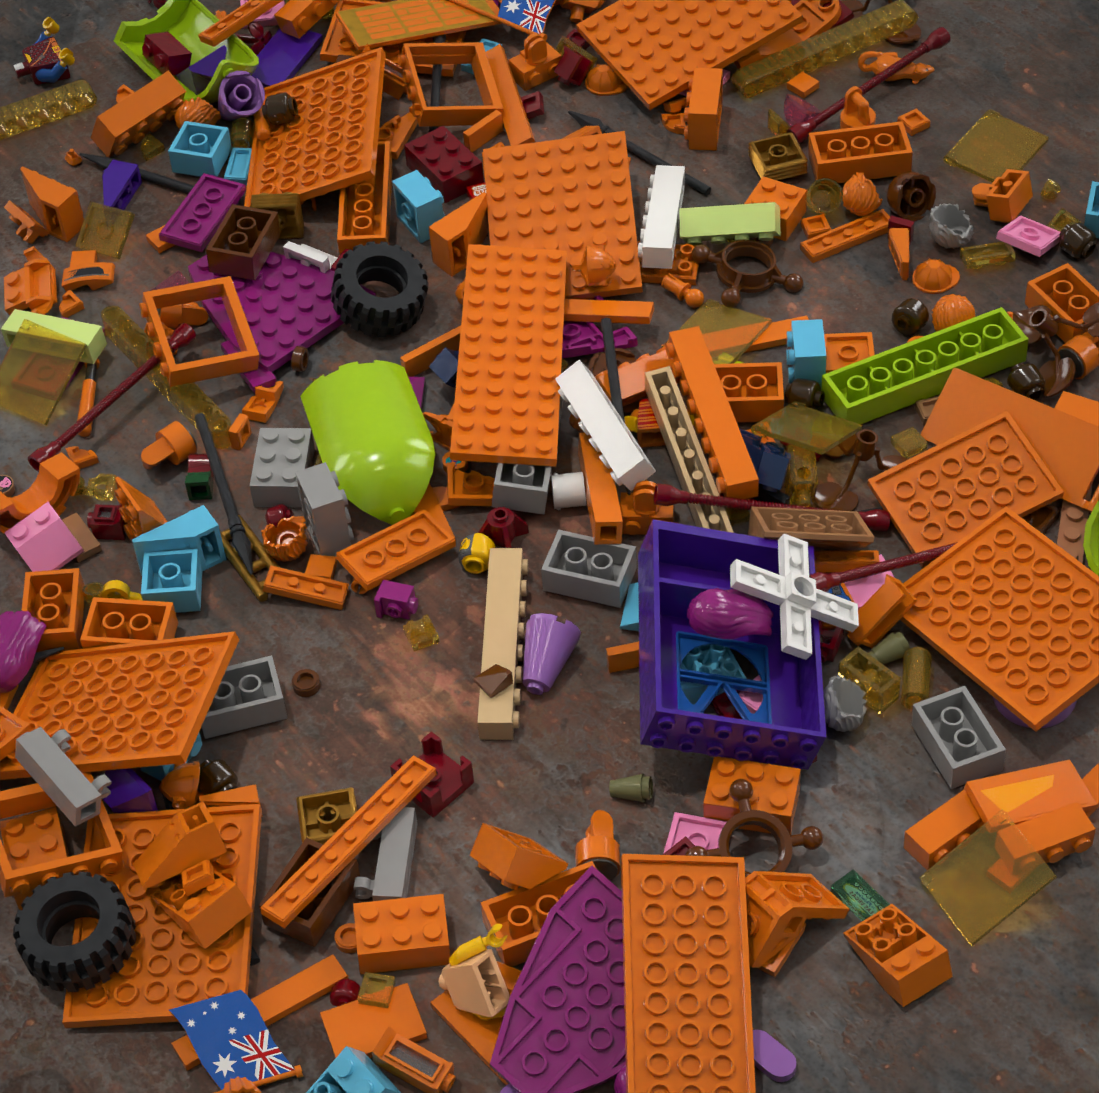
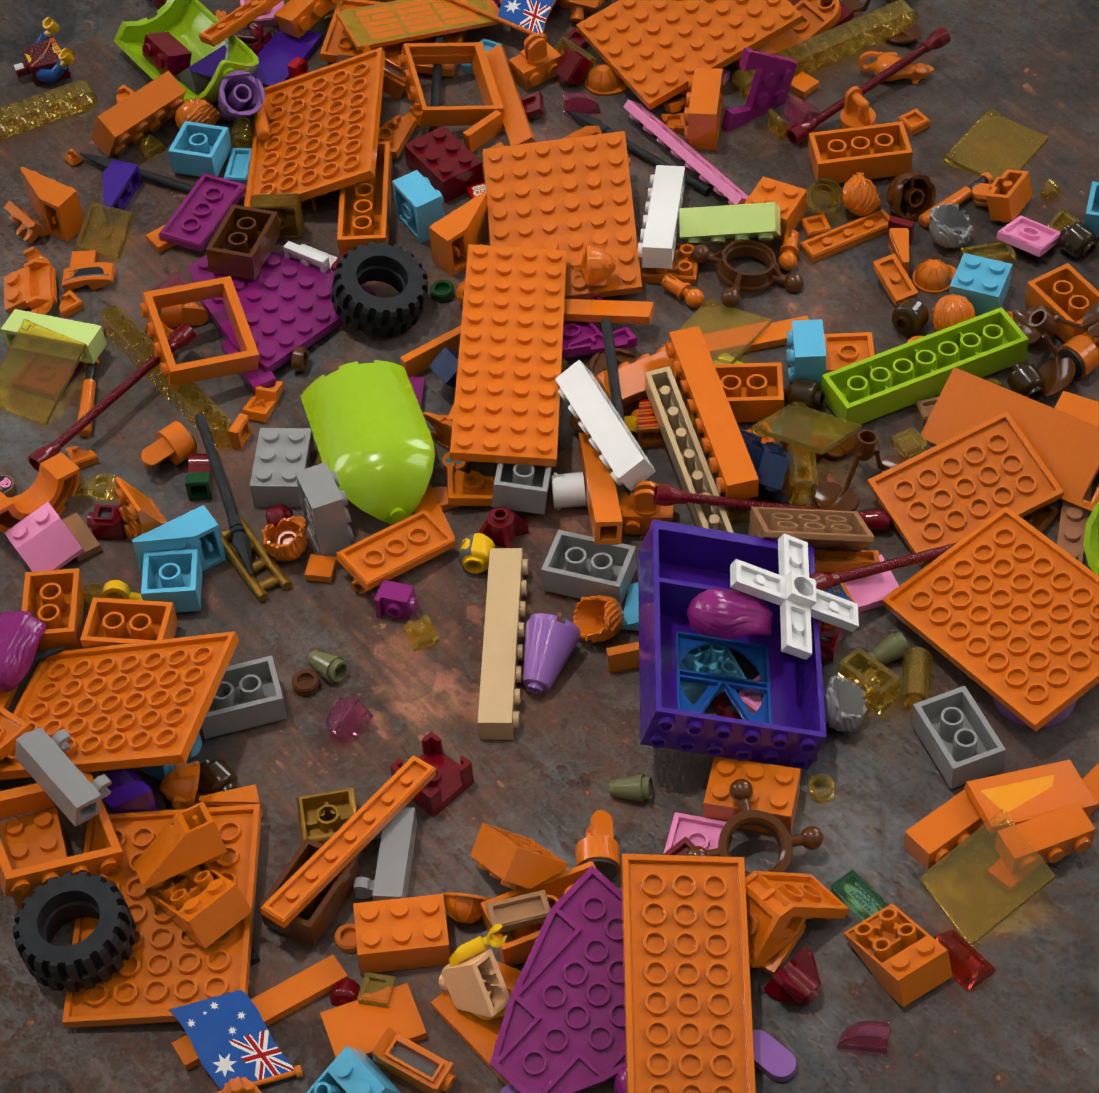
(197, 877): orange tile -> none
(280, 108): dark brown head -> none
(297, 67): none -> red tile
(306, 587): orange tile -> none
(329, 666): none -> olive cone
(348, 718): none -> clear pink brick
(442, 291): none -> dark green tile
(464, 907): none -> orange piece
(494, 680): reddish brown slope -> none
(519, 911): none -> medium nougat tile
(580, 103): none -> clear pink brick
(598, 618): none -> orange hair
(684, 151): none -> bright pink plate
(768, 87): none -> magenta wing
(778, 157): pearl gold brick -> none
(789, 251): none -> orange pin
(796, 980): none -> dark red brick
(822, 779): none -> clear yellow bush
(865, 1036): none -> clear pink brick
(882, 612): orange window -> none
(894, 279): none -> orange plate
(956, 198): none -> orange piece
(967, 965): none -> clear red slope
(982, 282): none -> medium azure brick

